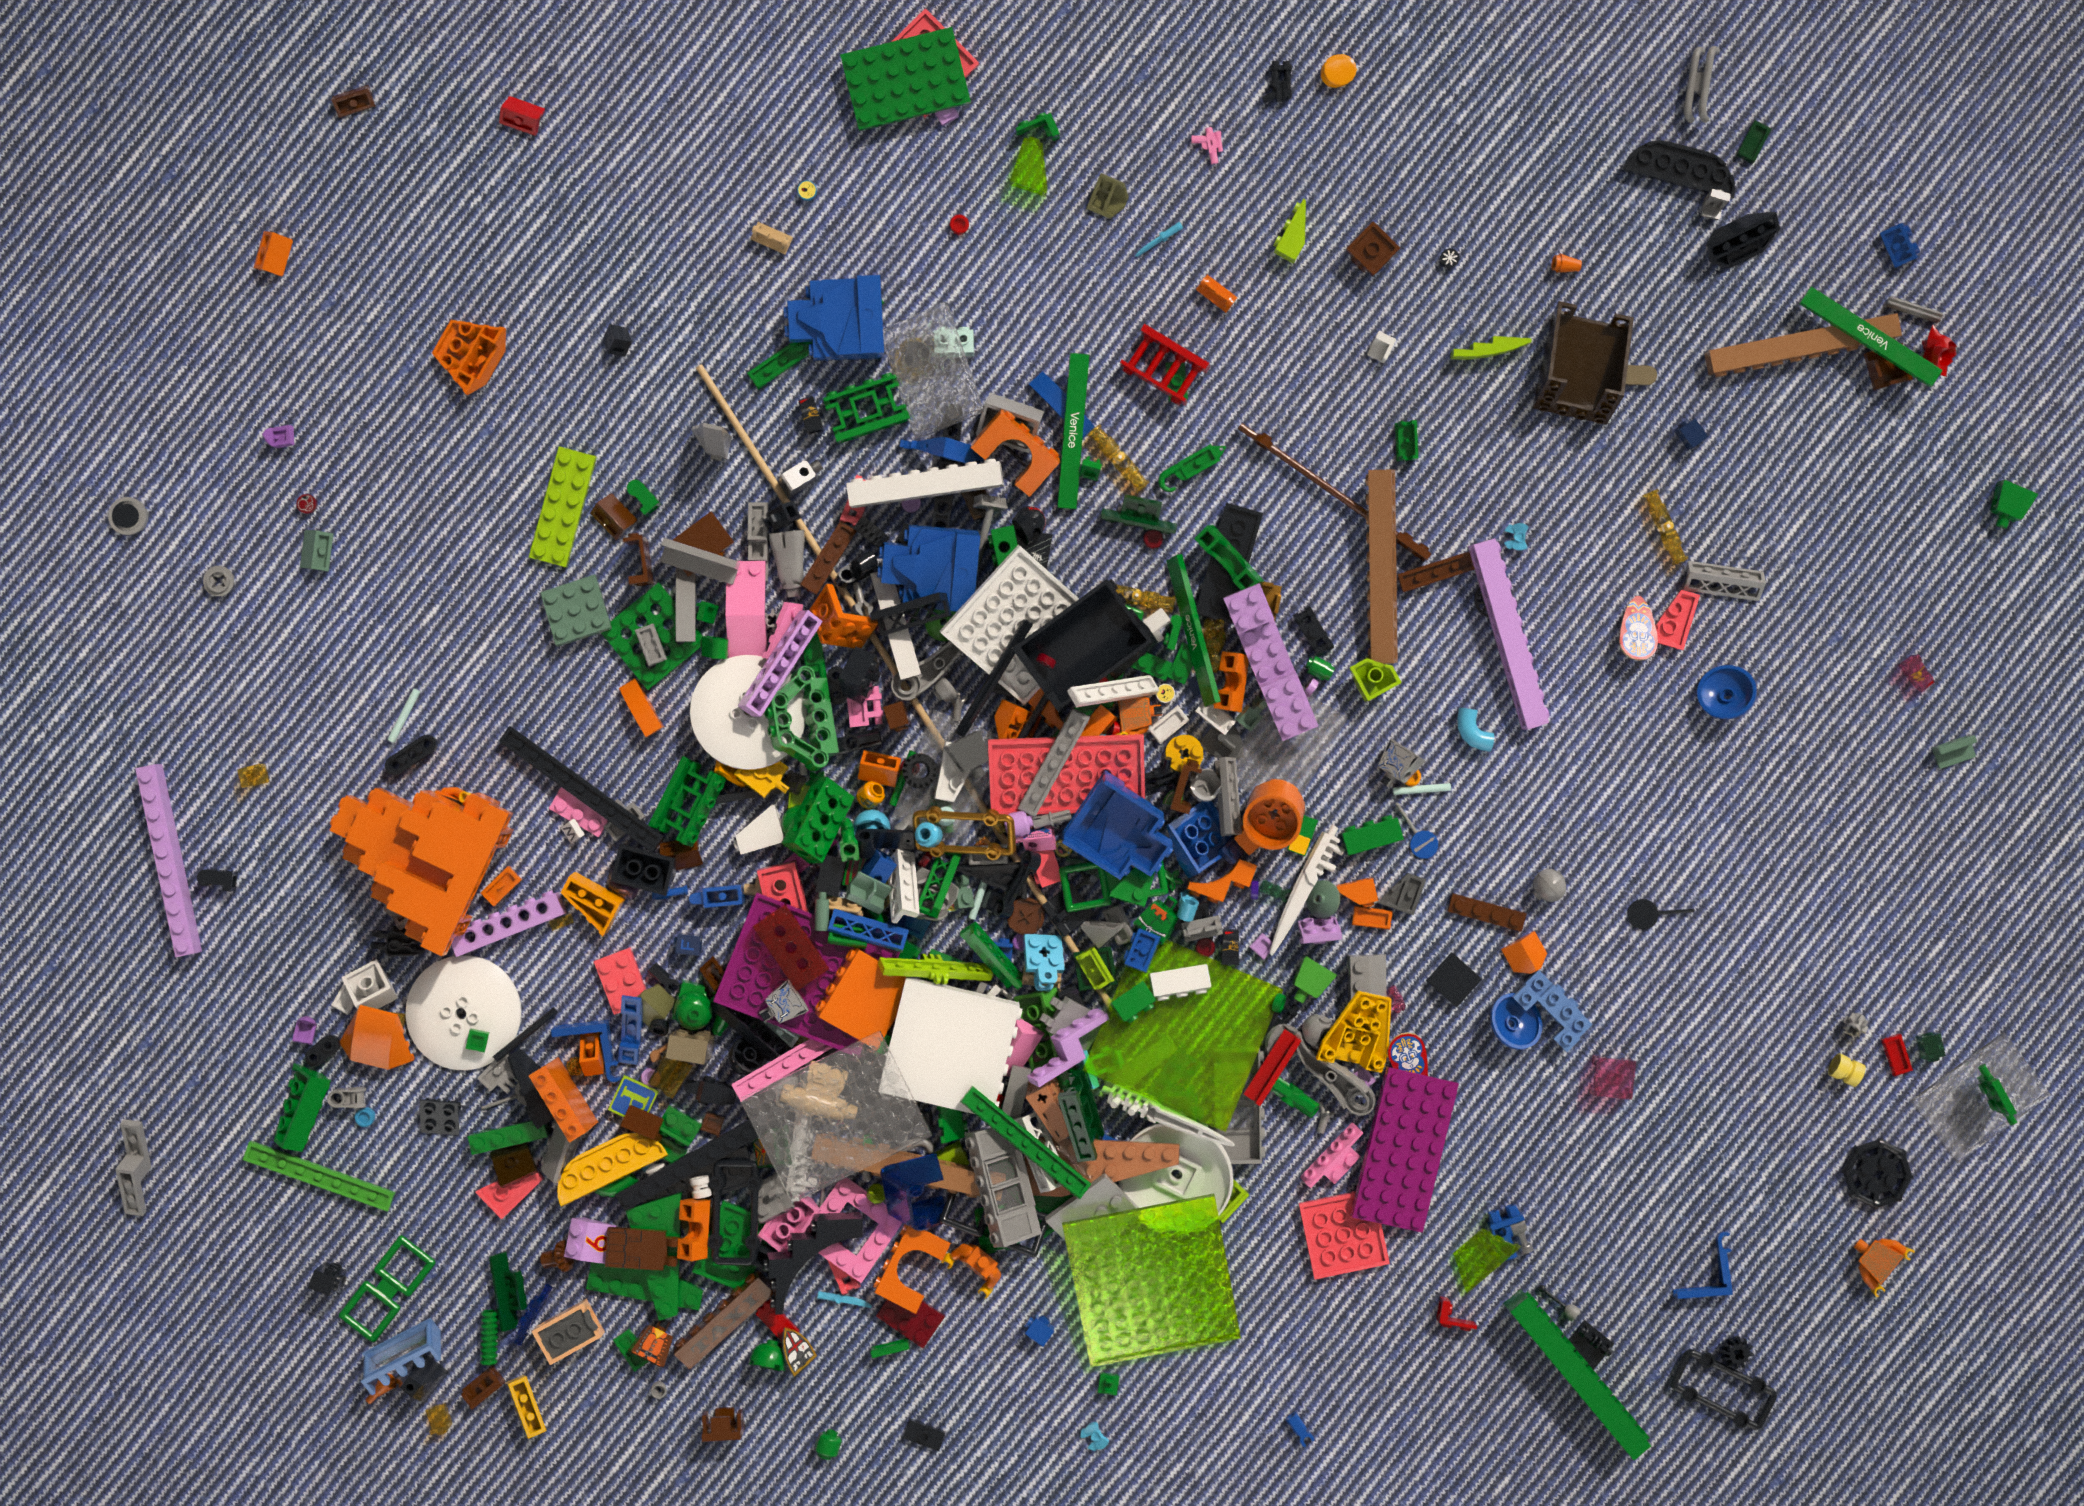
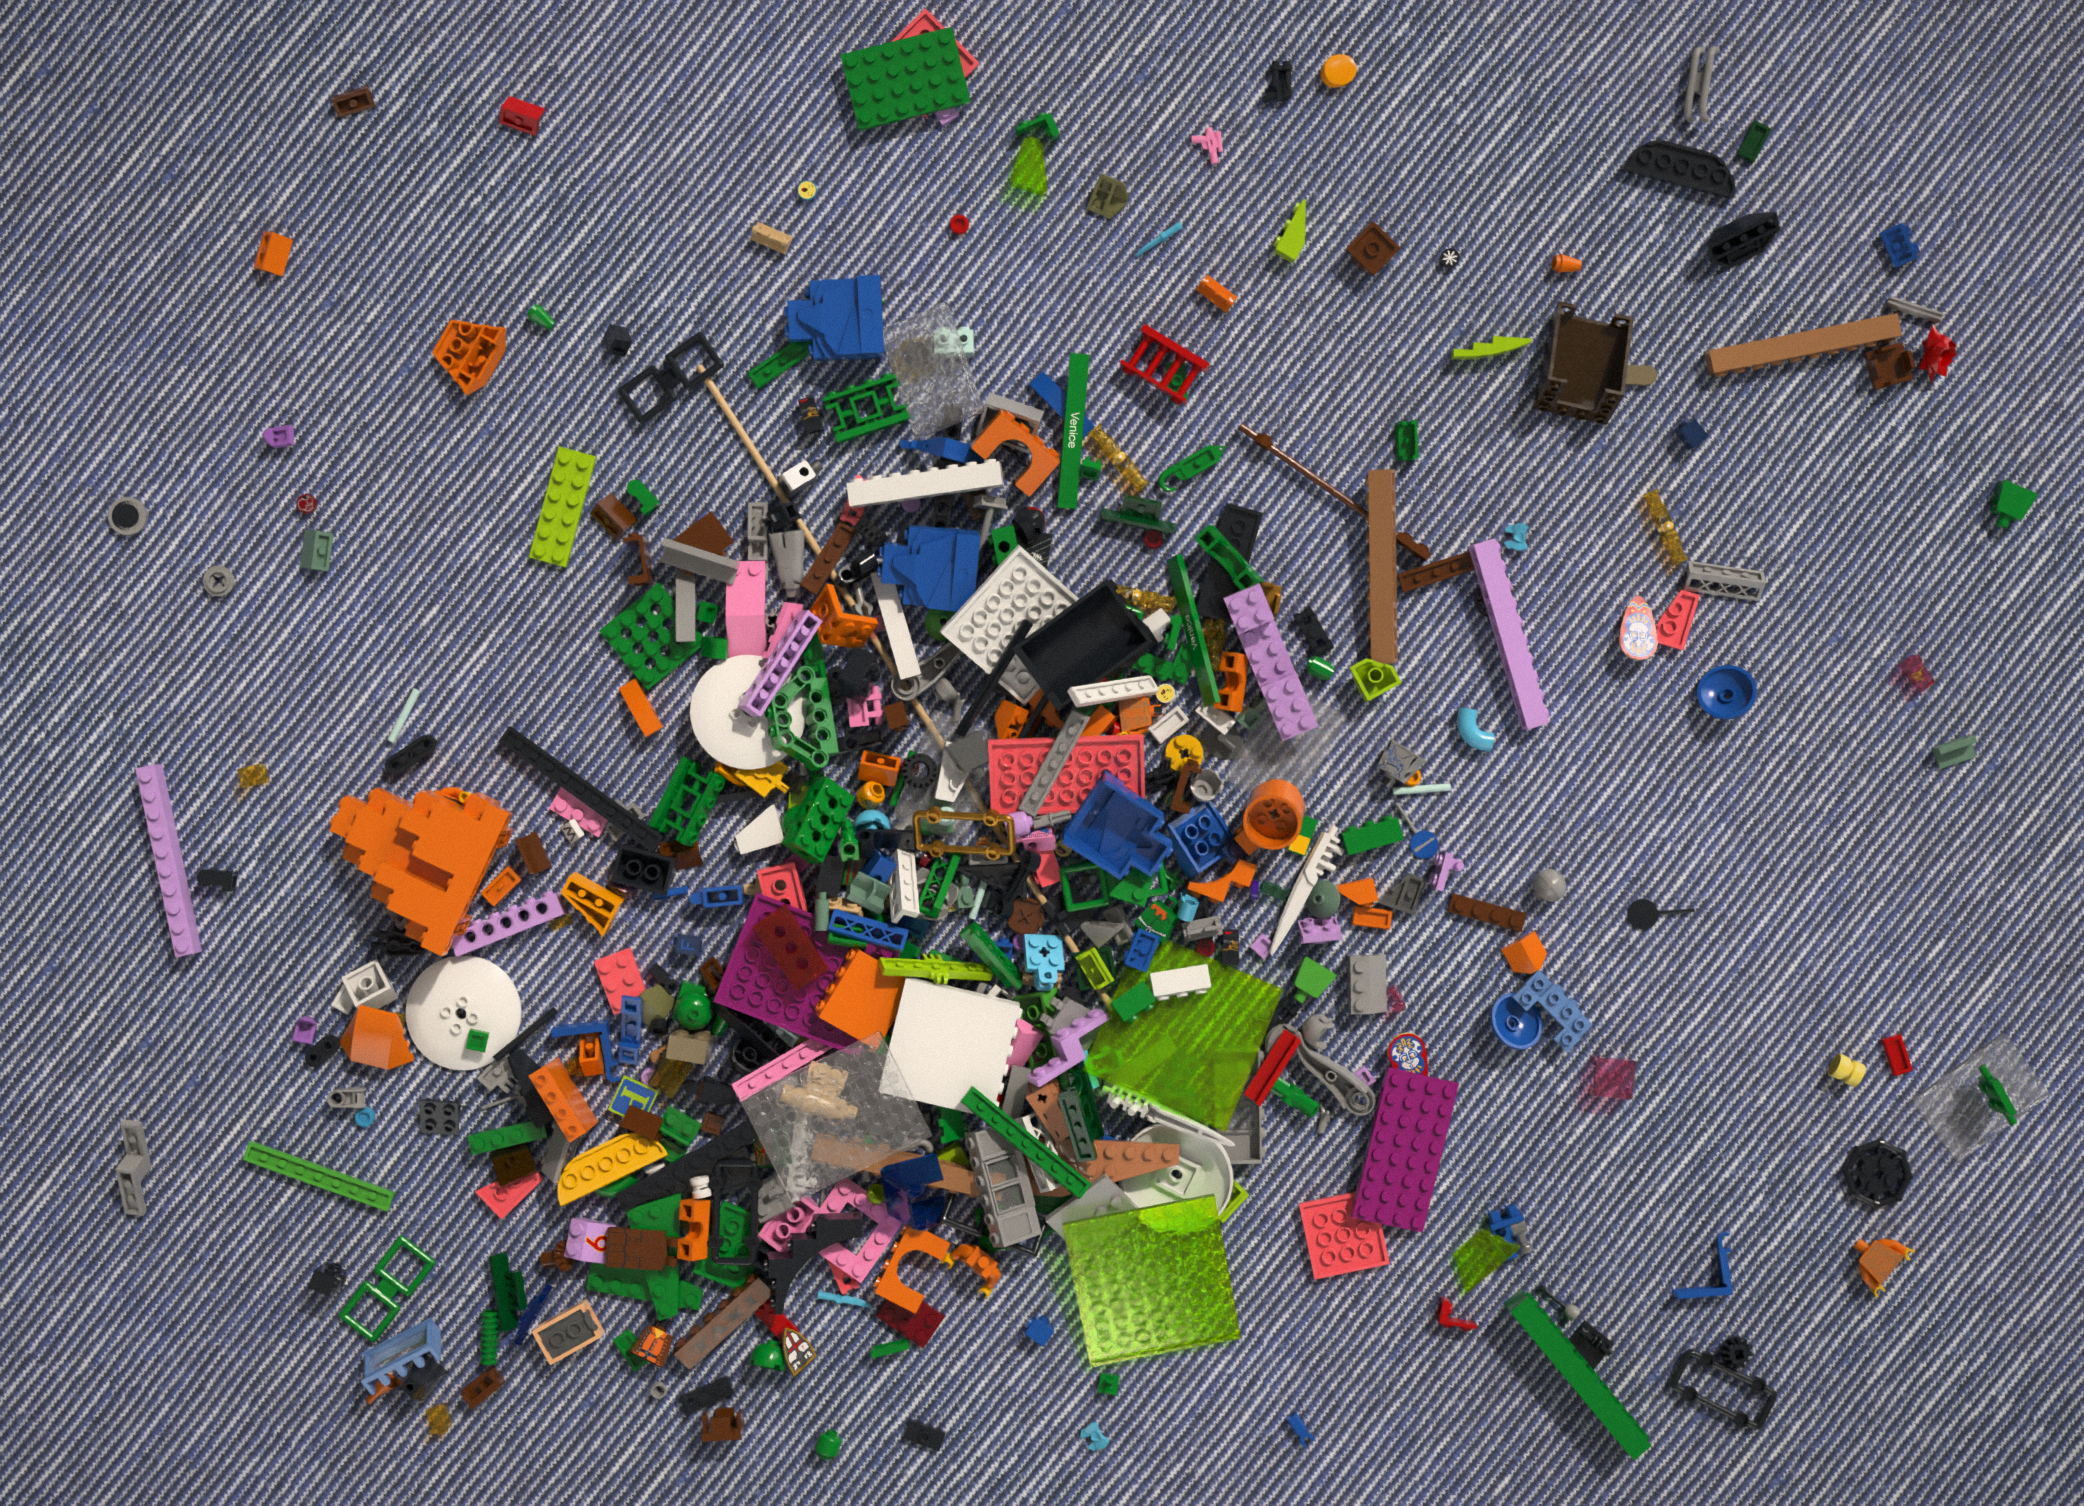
(301, 1108): green wedge -> none
(525, 1406): yellow brick -> none
(533, 853): none -> reddish brown panel
(539, 316): none -> green cone
(576, 610): sand green plate -> none
(651, 644): light grey plate -> none
(670, 377): none -> black bar
(706, 1394): none -> black plate
(713, 439): light grey wedge -> none
(784, 1003): light grey torso -> none
(907, 607): black fence -> none
(928, 834): medium azure head -> none
(1046, 660): dark red tile -> none
(1229, 798): light grey panel -> none
(1278, 1003): green tile -> none
(1309, 689): lavender tile -> none
(1335, 1159): bright pink bracket -> none
(1360, 1033): yellow wedge -> none
(1381, 347): white panel -> none
(1443, 862): none -> lavender plate
(1454, 979): black slope -> none
(1714, 203): light grey bracket -> none
(1855, 1024): light grey gear -> none
(1870, 337): green tile -> none
(1930, 1046): clear green brick -> none

